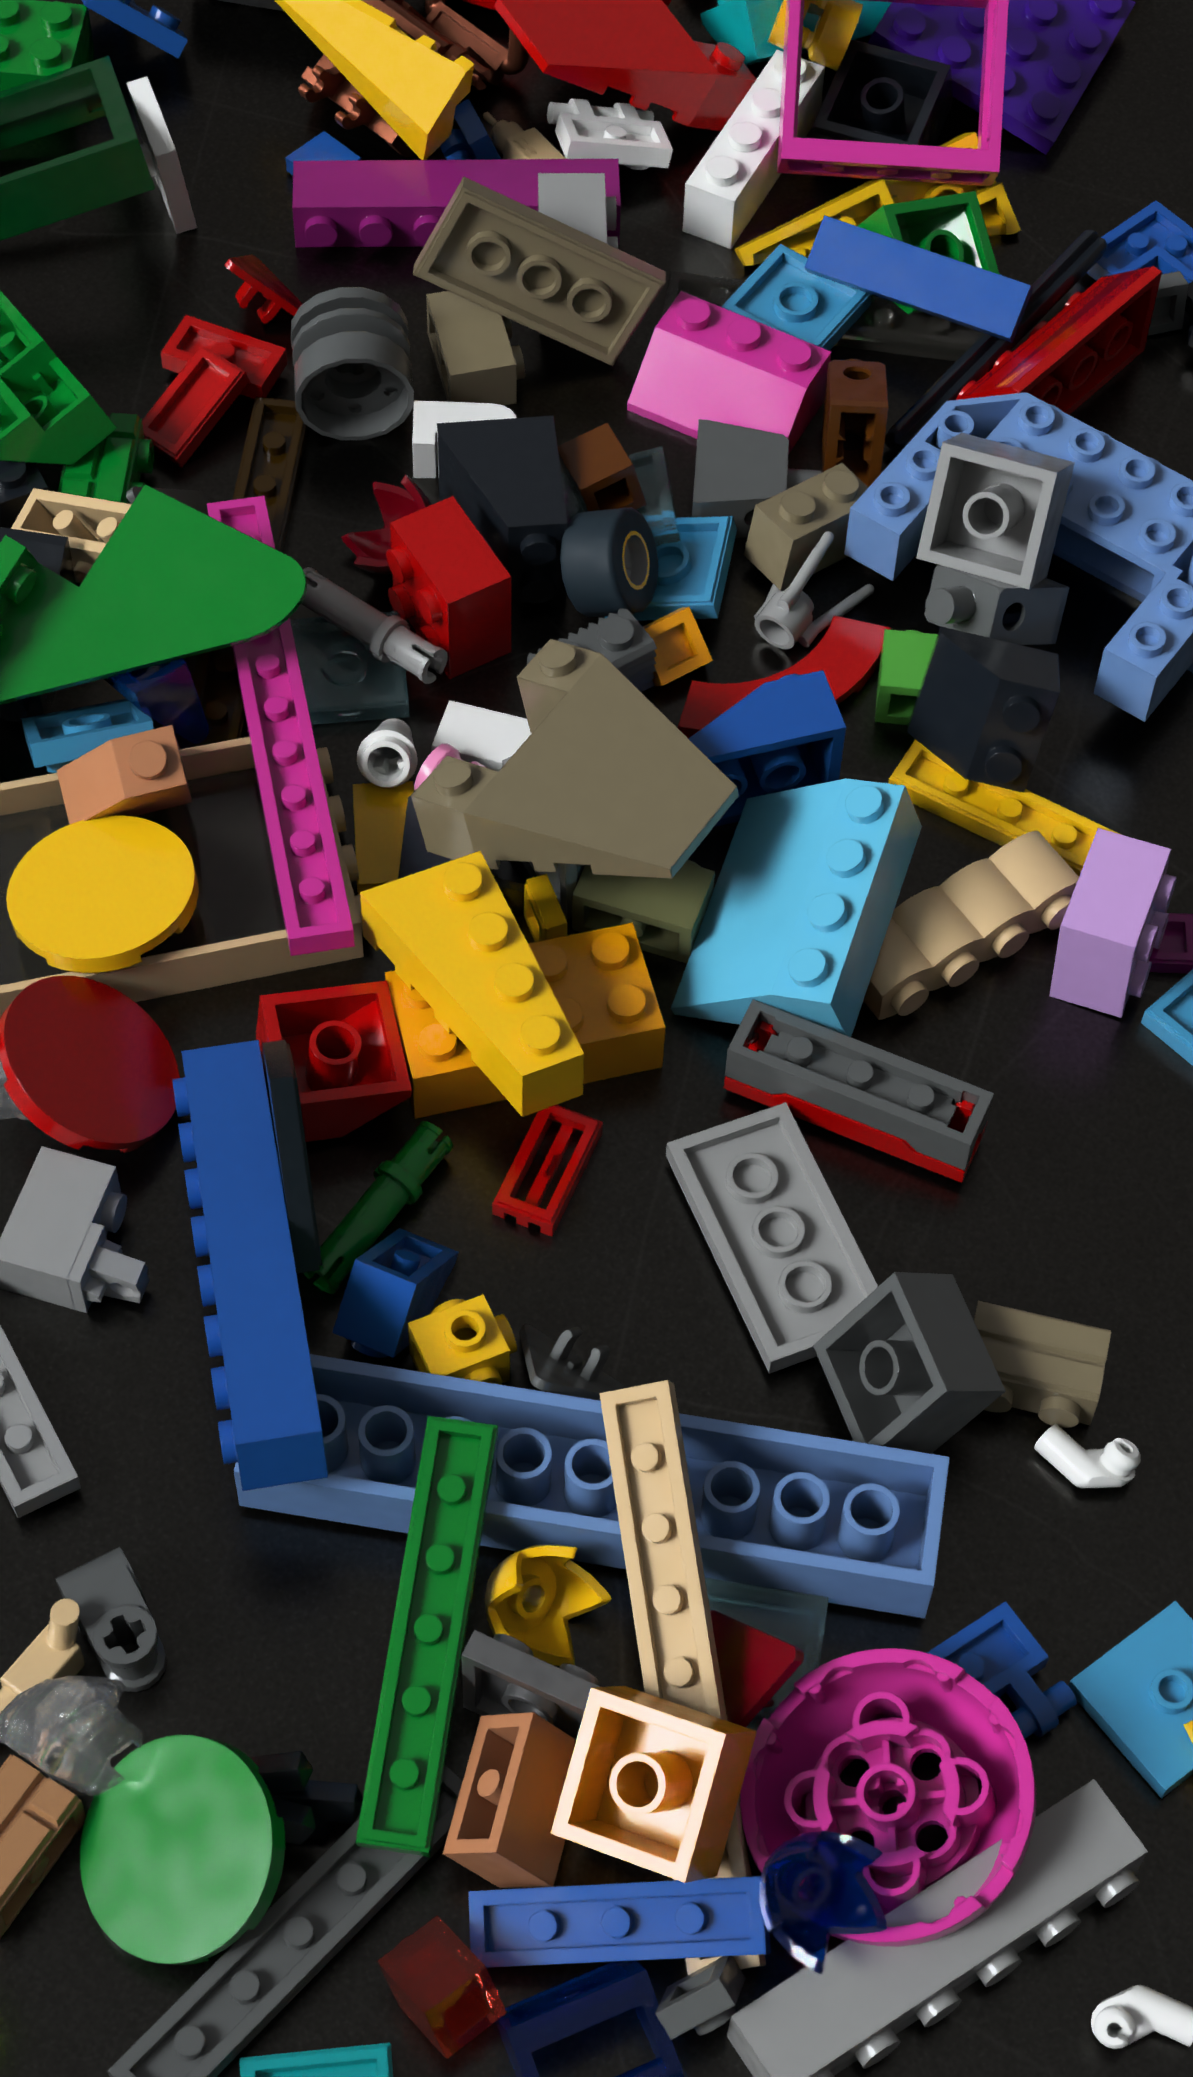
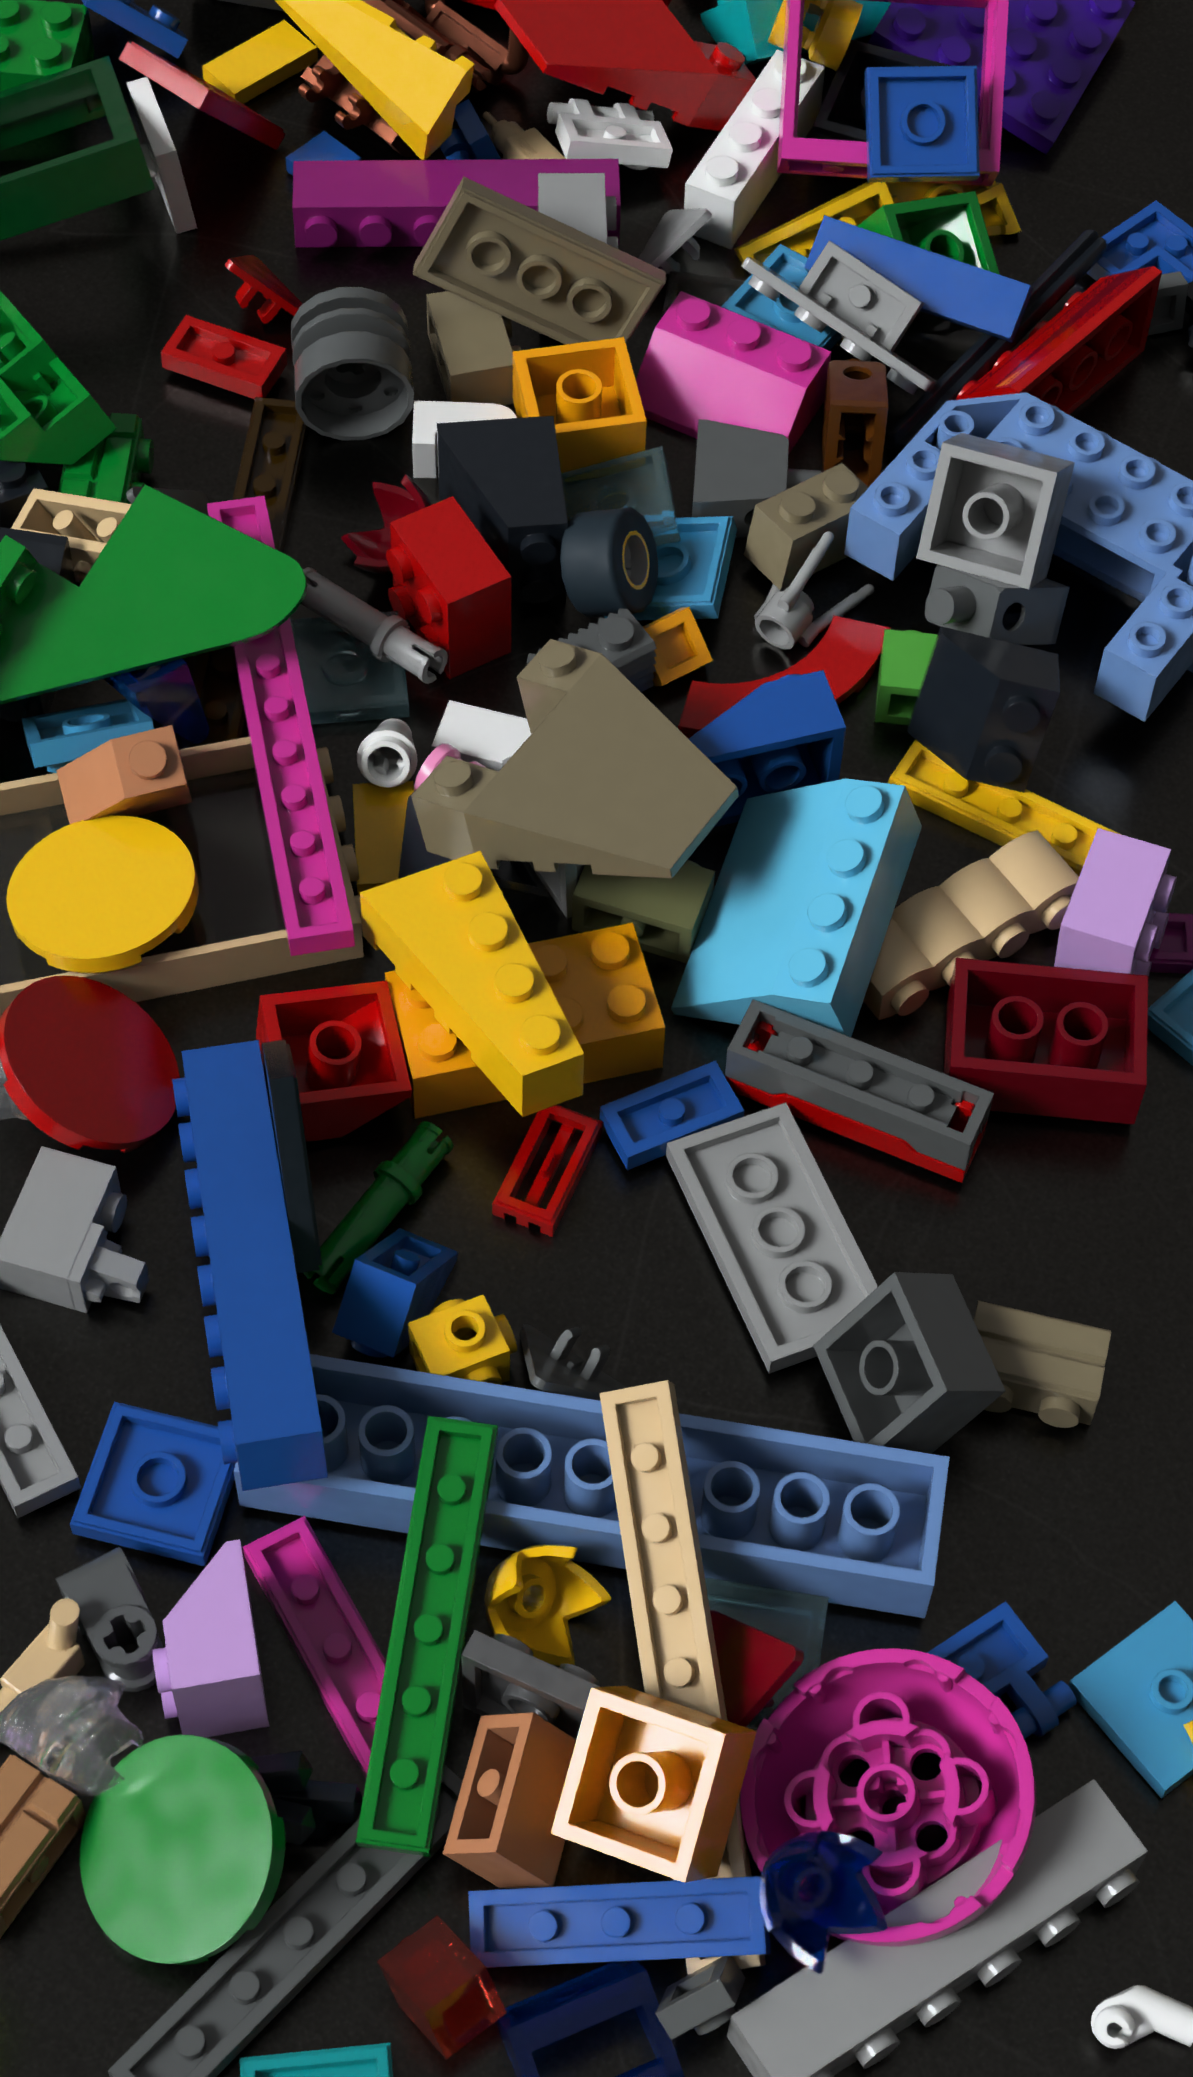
(155, 1485): none -> blue plate
(193, 405): red tile -> none
(202, 95): none -> red tile
(211, 1653): none -> lavender slope
(261, 62): none -> yellow tile
(322, 1629): none -> dark pink tile
(543, 909): yellow tile -> none
(588, 393): none -> light orange brick
(600, 471): reddish brown brick -> none
(669, 1111): none -> blue plate
(673, 232): none -> light grey piece
(856, 304): none -> light grey bracket
(922, 124): none -> blue plate
(1049, 1038): none -> dark red brick
(1089, 1468): white arm -> none

